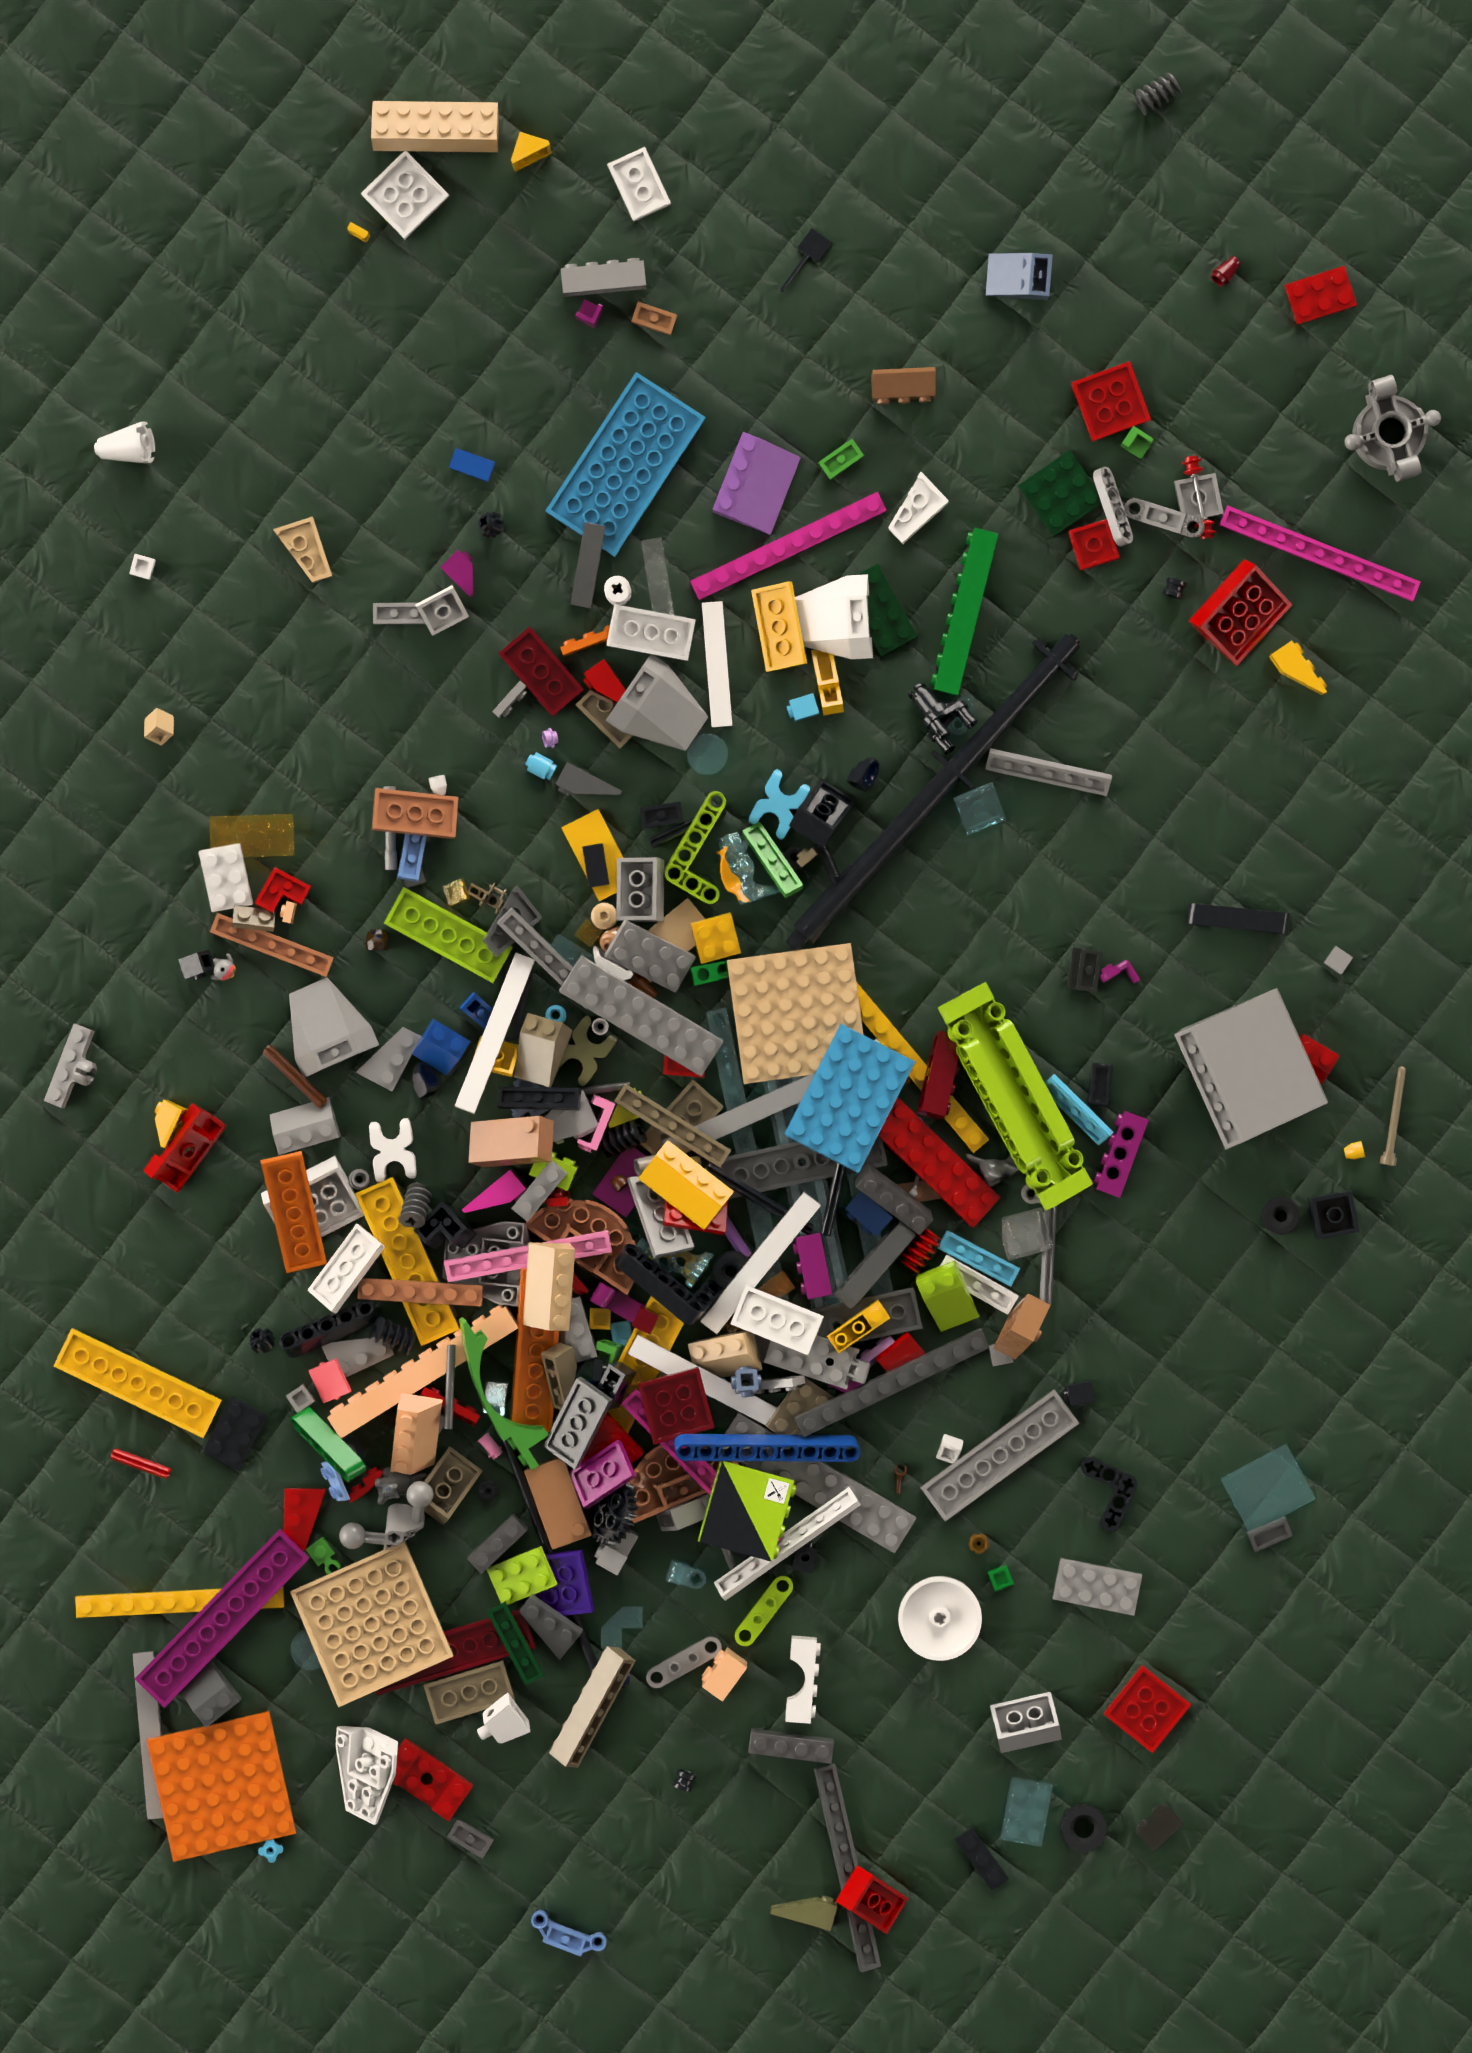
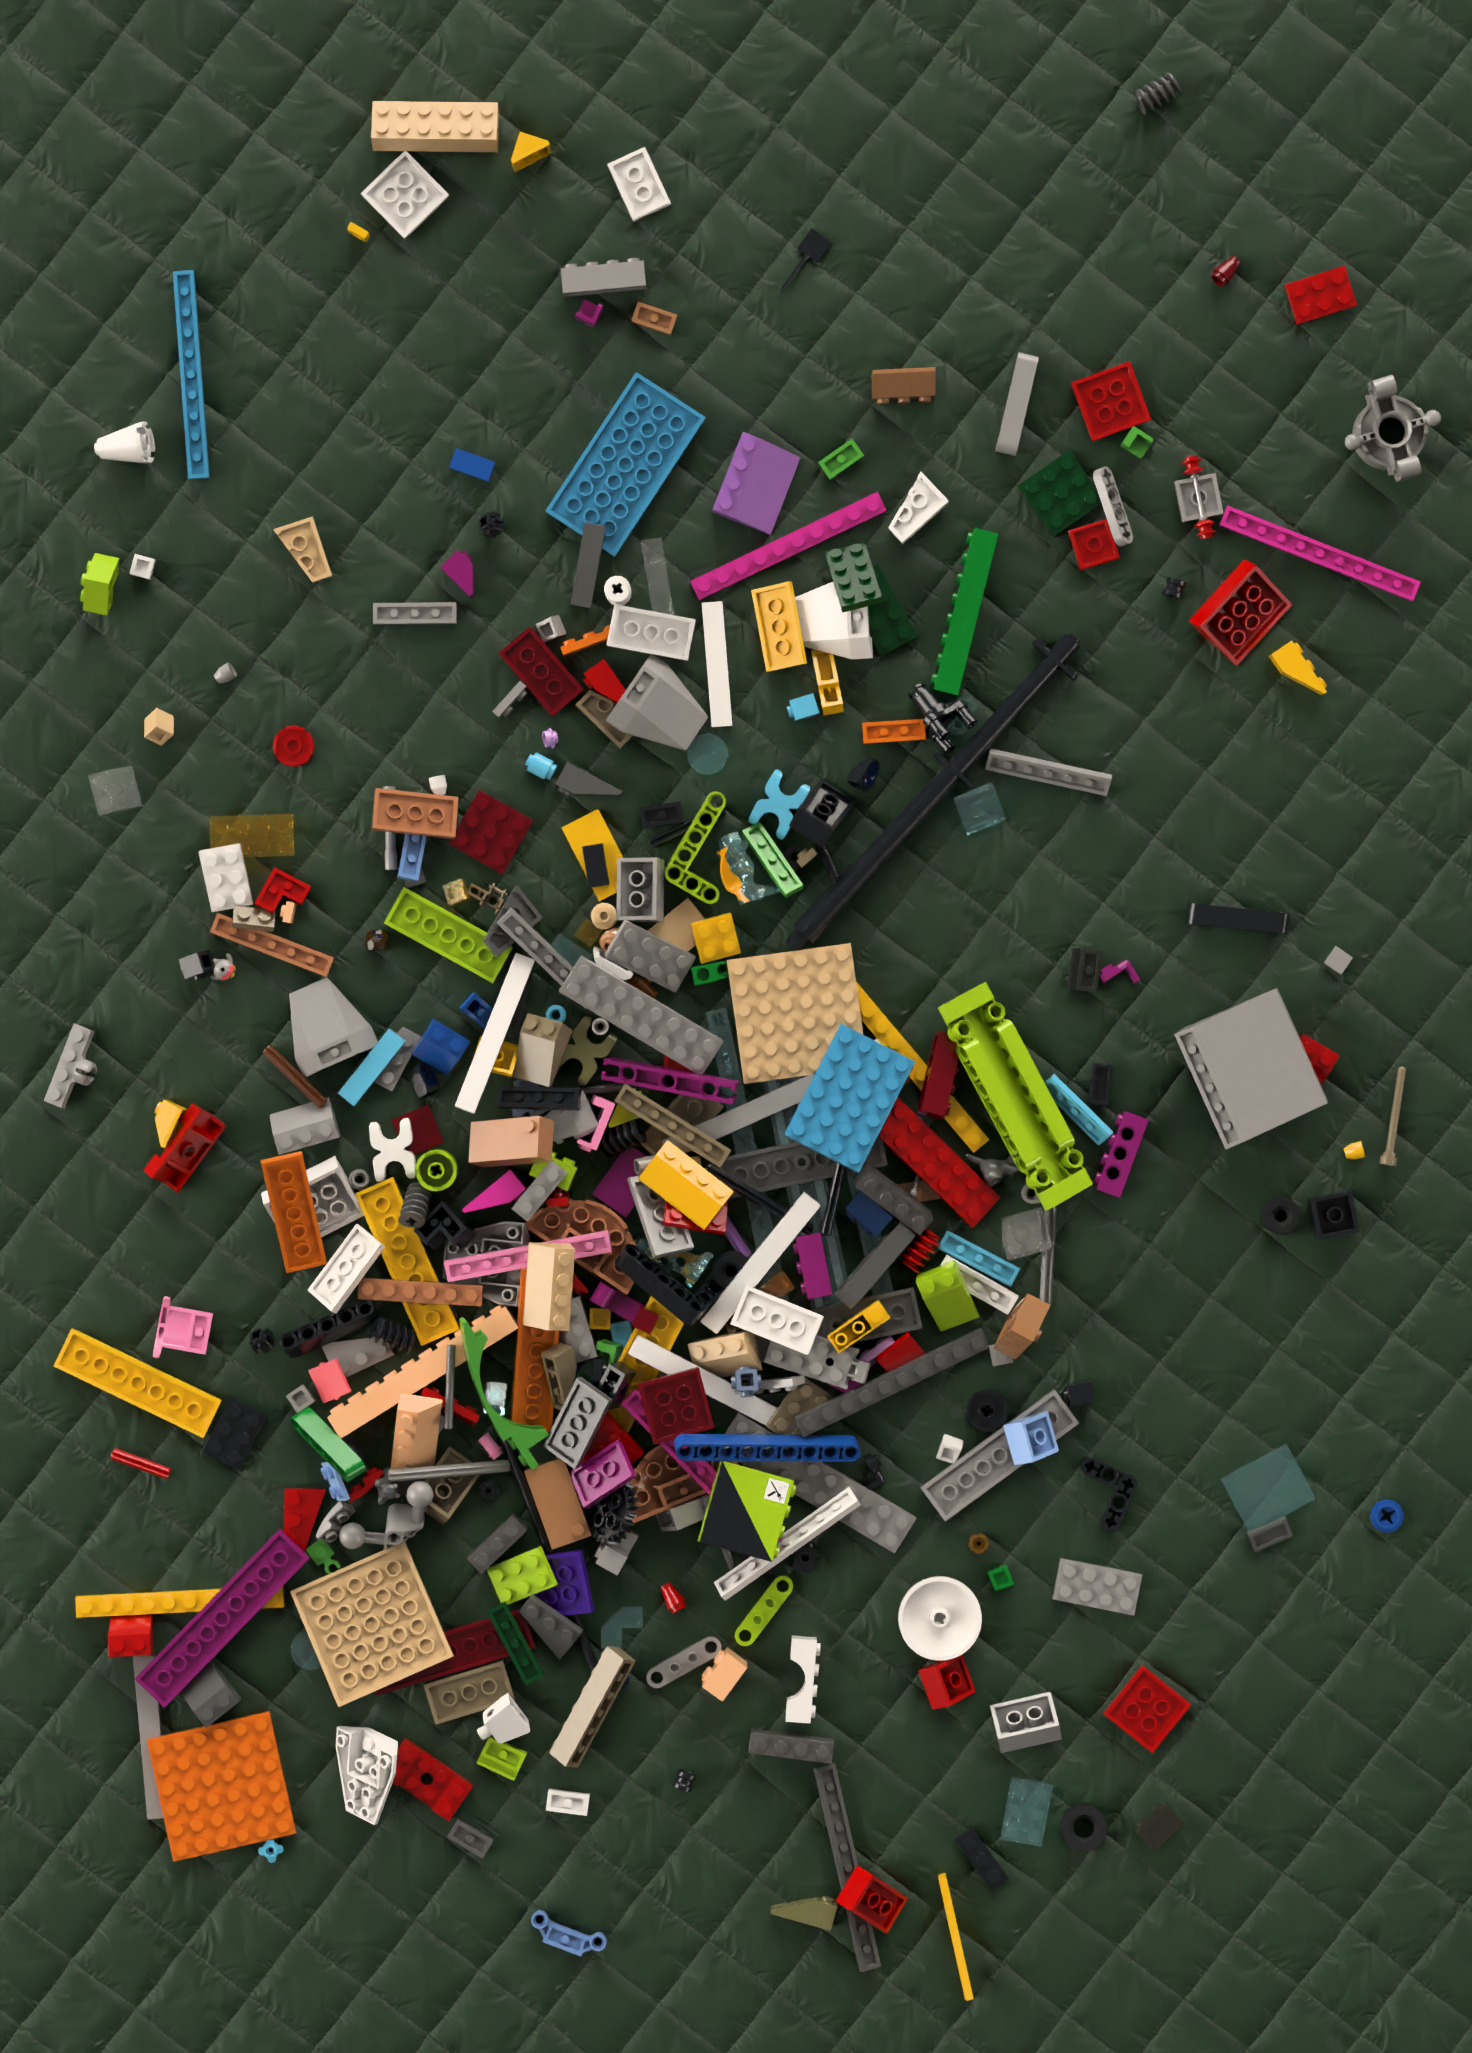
(99, 583): none -> lime brick
(115, 791): none -> clear slope
(131, 1636): none -> red slope
(182, 1329): none -> bright pink piece
(191, 374): none -> dark azure plate
(225, 673): none -> light grey hose
(293, 746): none -> red tile
(332, 1523): none -> light grey slope
(371, 1067): none -> medium azure tile
(424, 1129): none -> dark red piece
(425, 1172): none -> lime brick
(442, 610): white slope -> none
(448, 1470): none -> light grey axle
(491, 832): none -> dark red plate
(501, 1758): none -> lime plate
(551, 628): none -> light grey slope
(567, 1802): none -> white plate
(619, 1182): reddish brown hinge -> none
(654, 1077): none -> magenta piece
(673, 1599): none -> red cone
(681, 1574): clear light blue piece -> none
(853, 577): none -> plate
(873, 1464): none -> black plate
(893, 731): none -> orange plate
(899, 1478): reddish brown hand -> none
(946, 1682): none -> red slope
(955, 1936): none -> yellow tile
(994, 1419): none -> black plate
(1017, 404): none -> light grey beam
(1019, 275): slope -> none
(1031, 1438): none -> light blue slope
(1164, 517): light grey plate -> none
(1396, 1516): none -> blue gear

